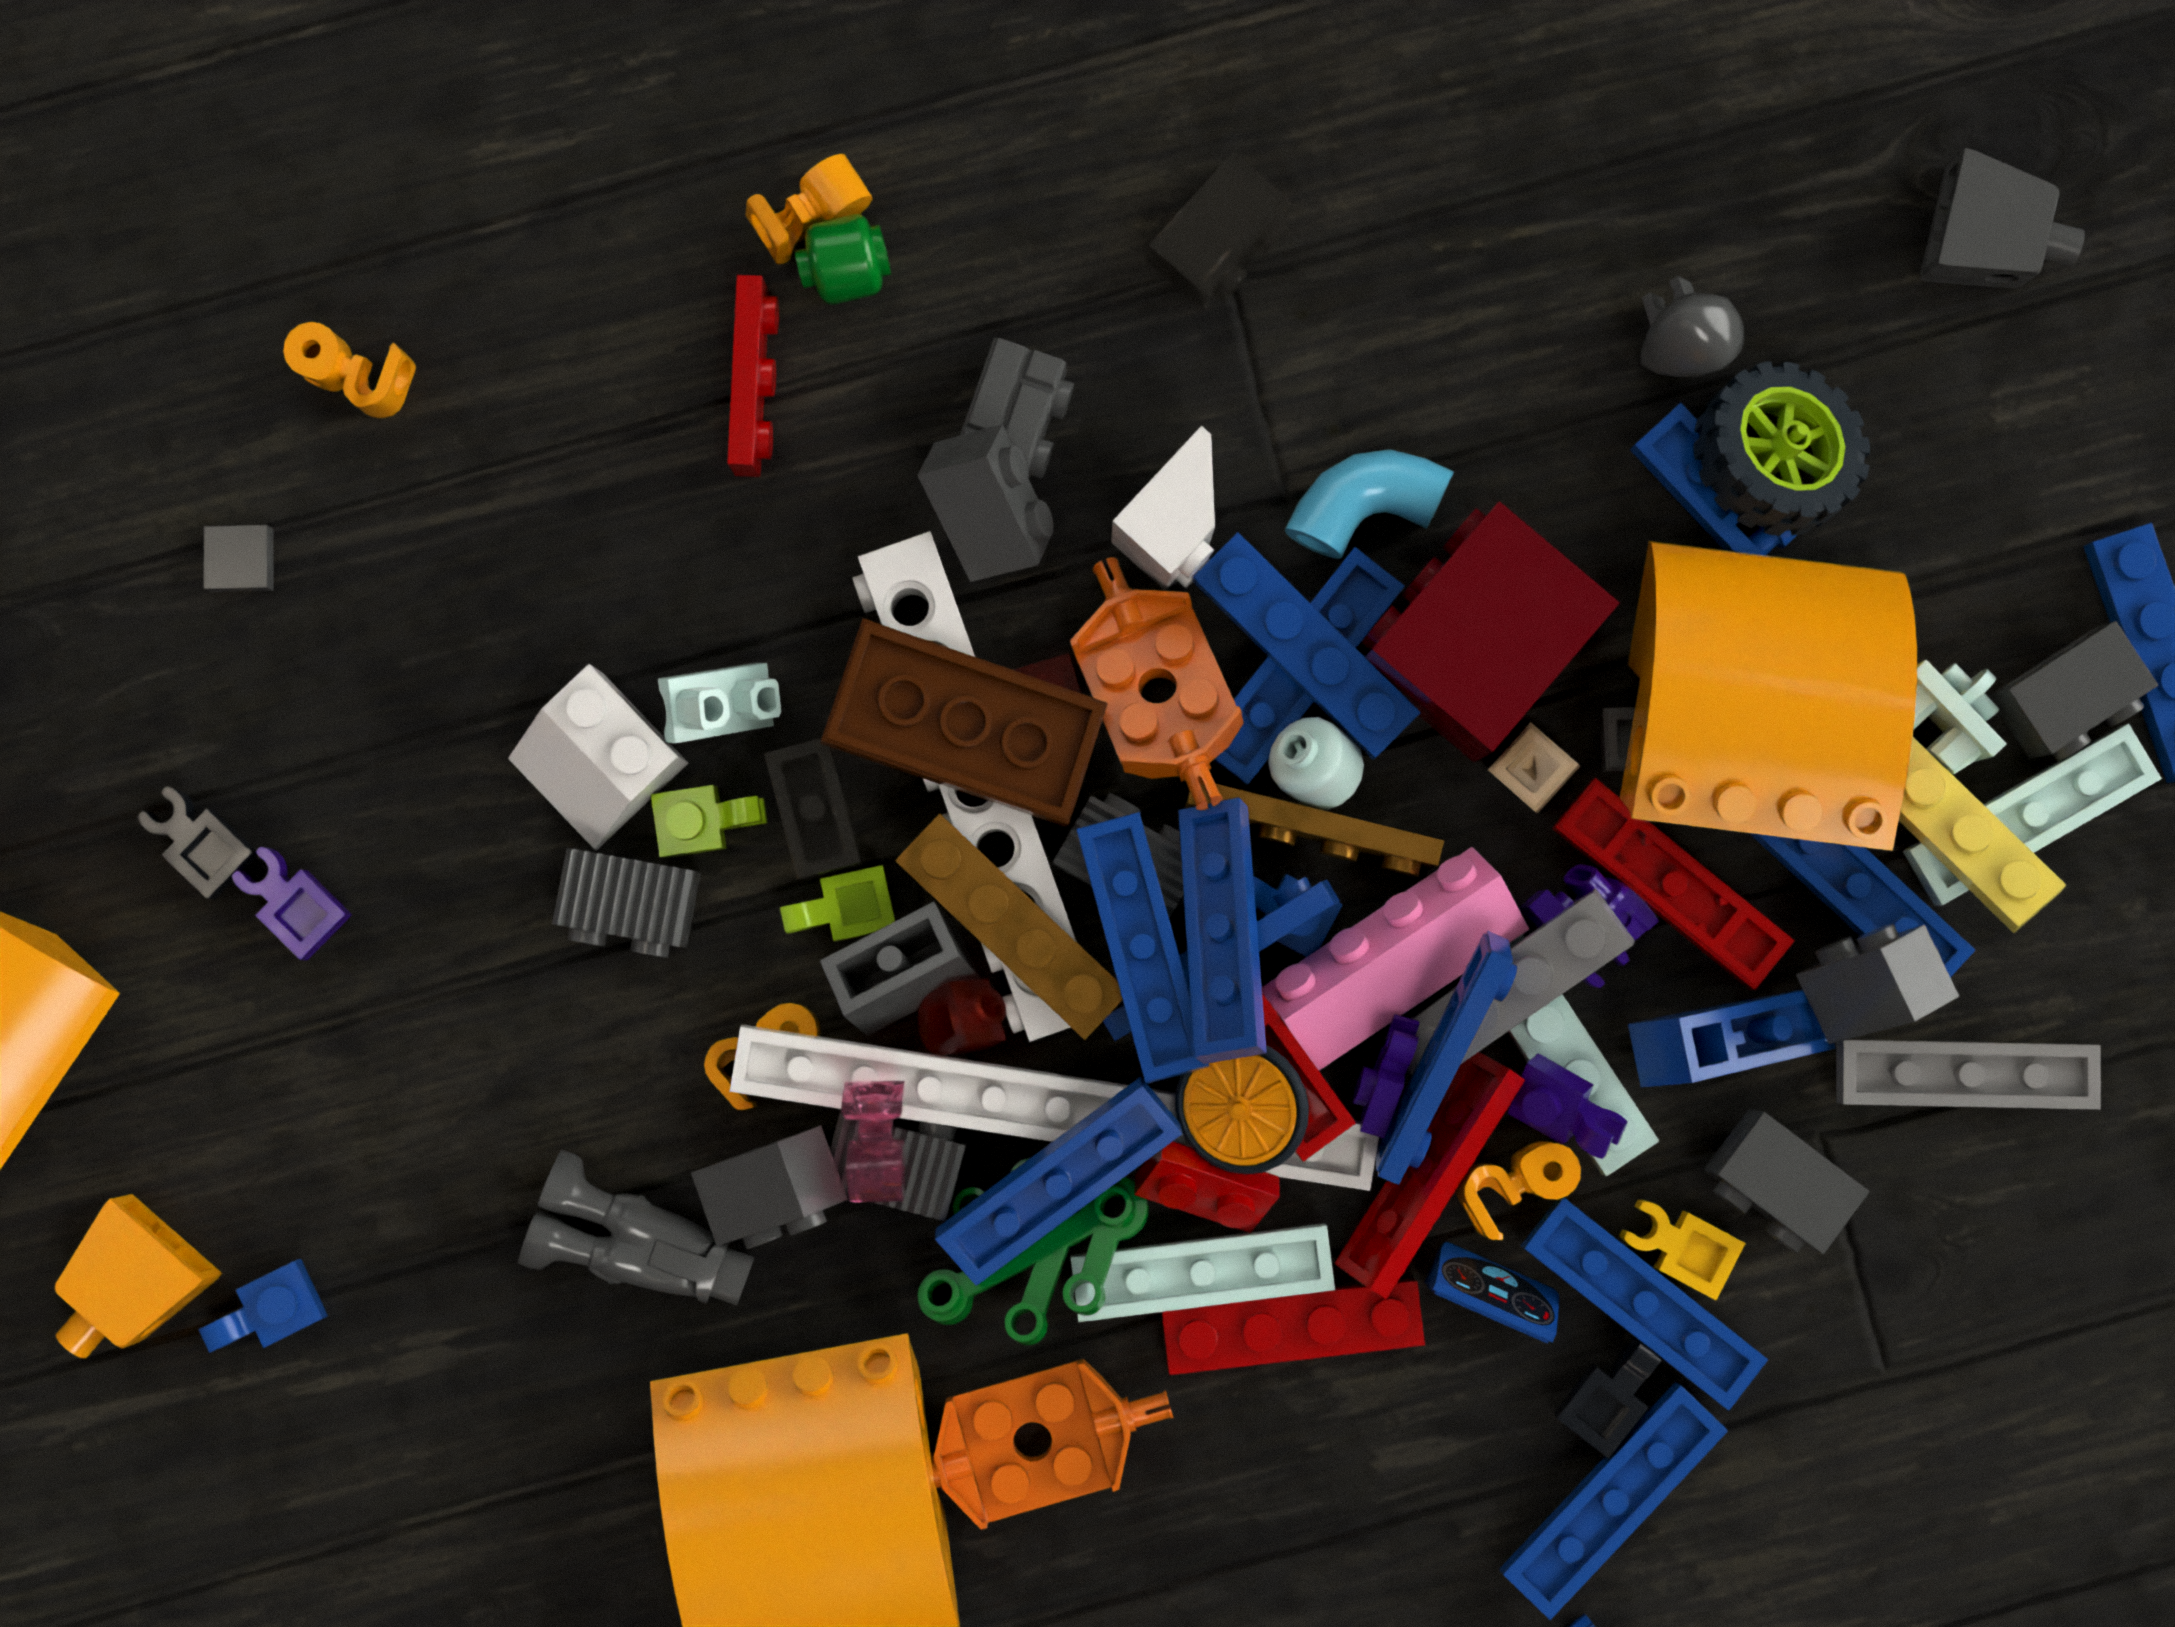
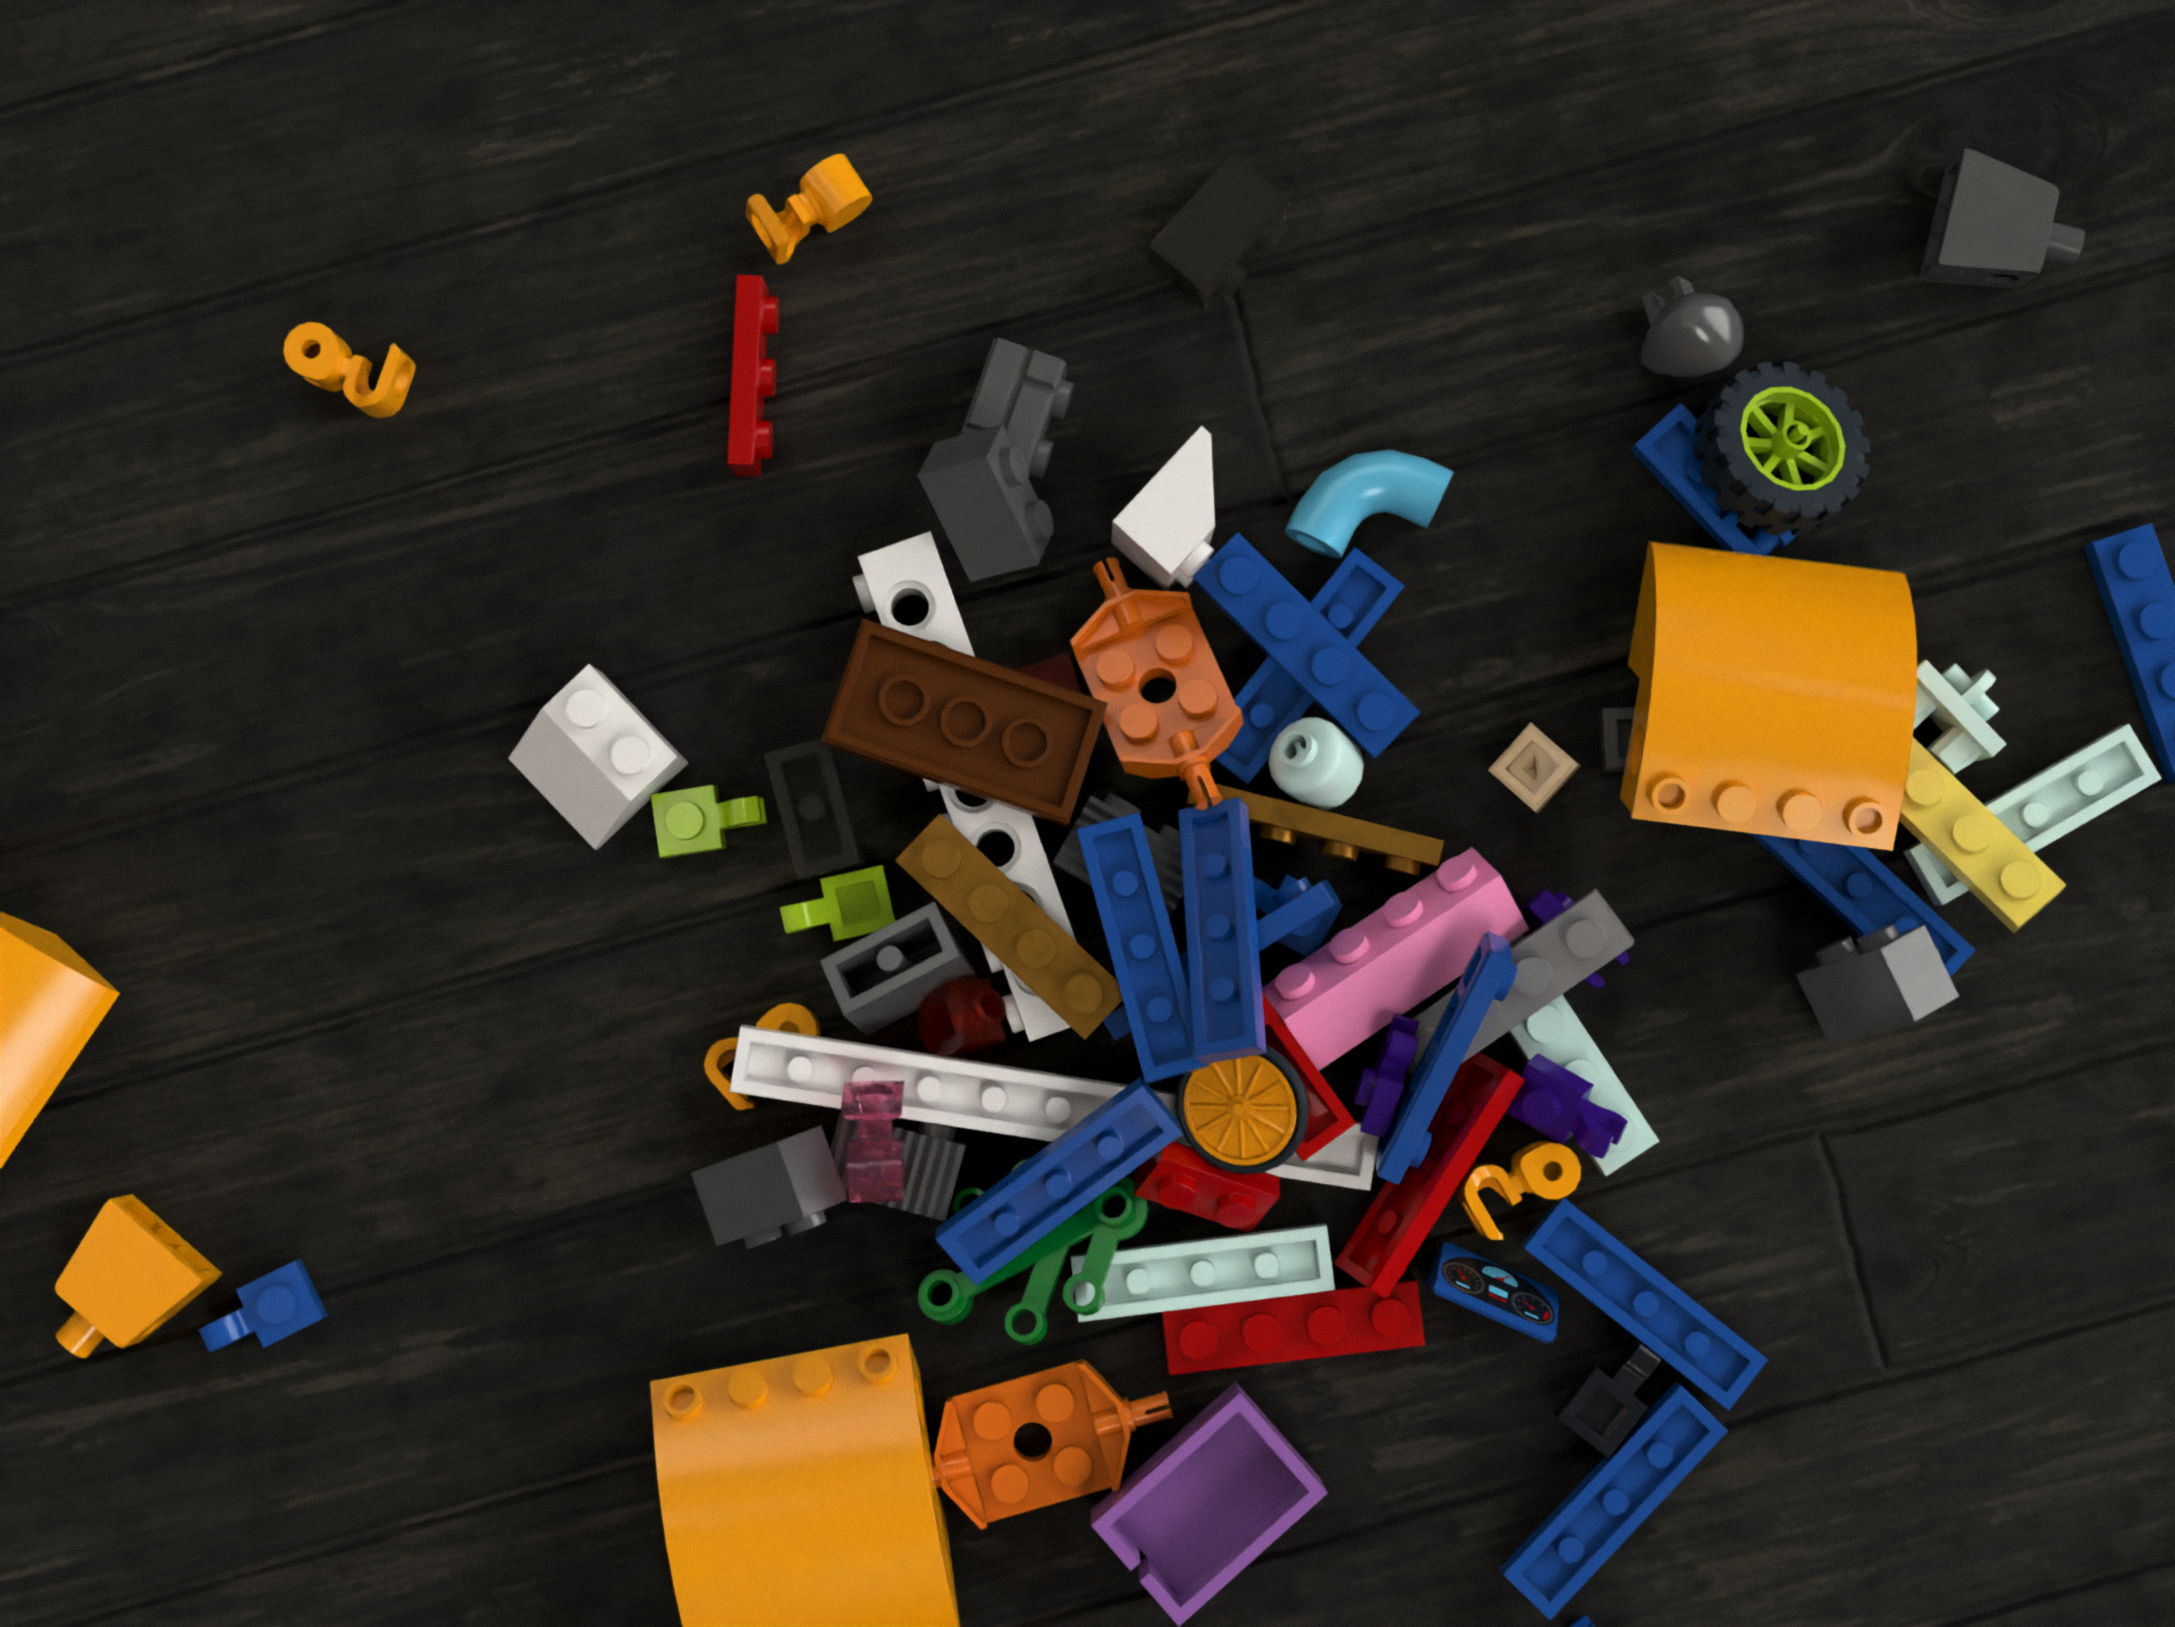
(203, 848): plate -> none
(238, 558): dark grey tile -> none
(297, 908): dark purple plate -> none
(625, 900): dark grey brick -> none
(645, 1242): dark grey piece -> none
(719, 702): light aqua hips -> none
(843, 259): green head -> none
(1207, 1503): none -> medium lavender piece
(1487, 629): dark red container -> none
(1623, 901): dark purple piece -> none
(1673, 885): red plate -> none
(1690, 1250): yellow plate -> none
(1725, 1039): blue slope -> none
(1785, 1182): dark grey brick -> none
(1968, 1074): light grey plate -> none
(2073, 692): dark grey brick -> none

